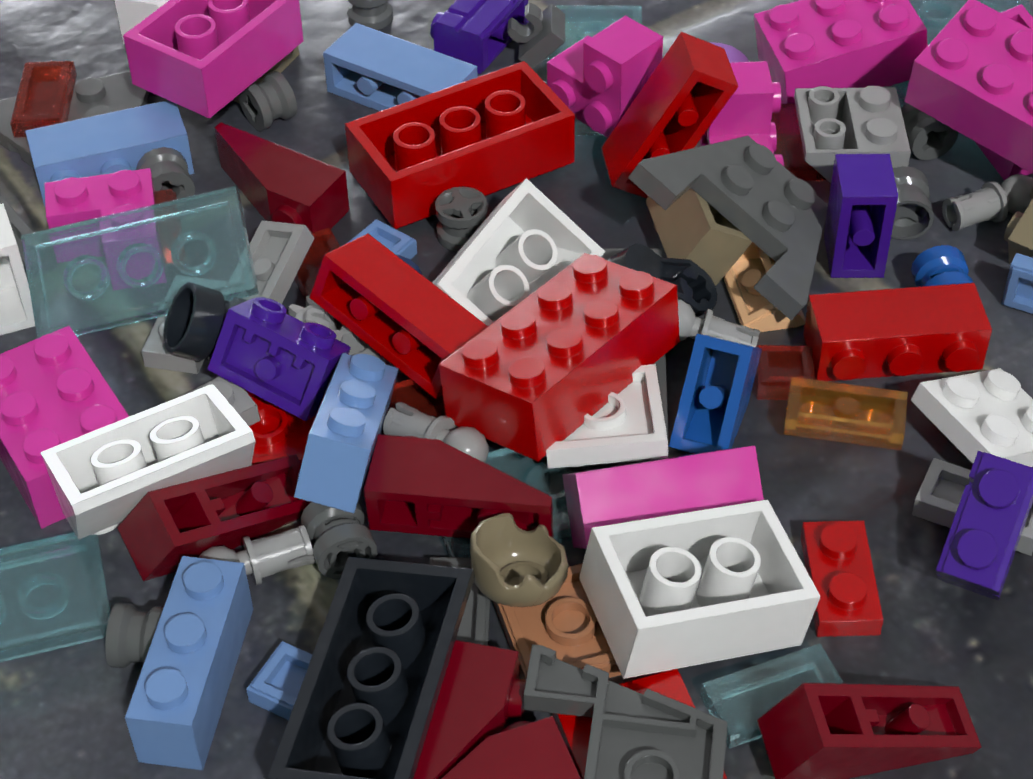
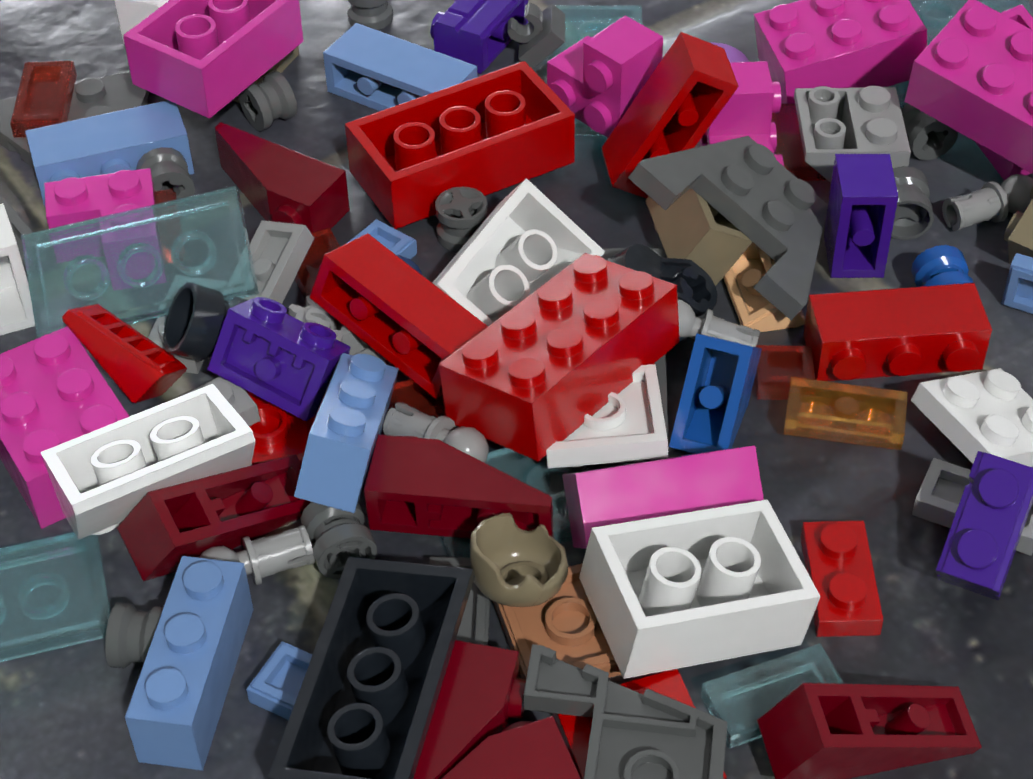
(127, 356): none -> red slope

